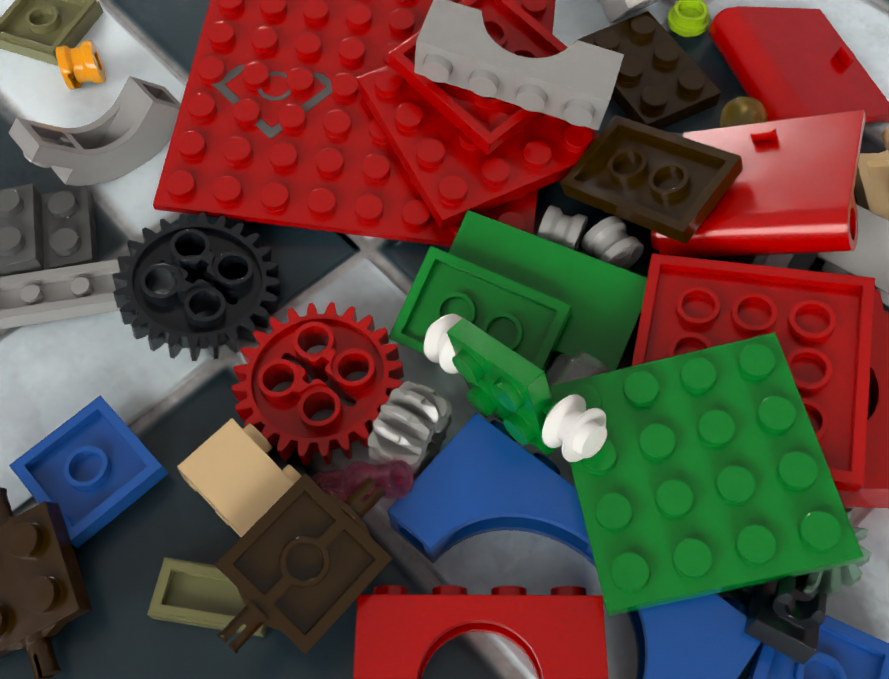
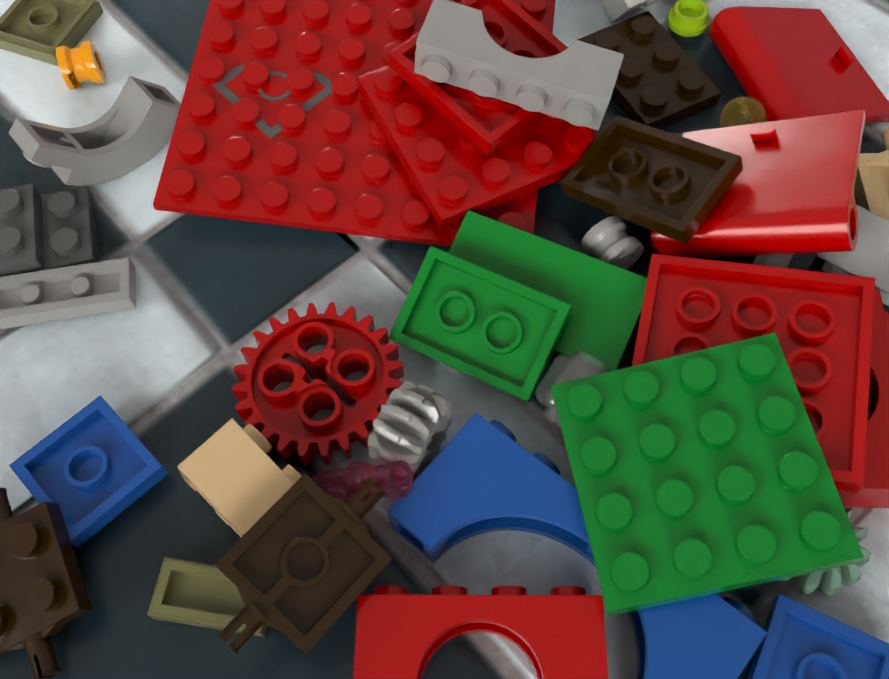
(196, 286): black gear -> none
(514, 391): green plate -> none
(563, 228): light grey wheel -> none
(786, 618): black tile -> none

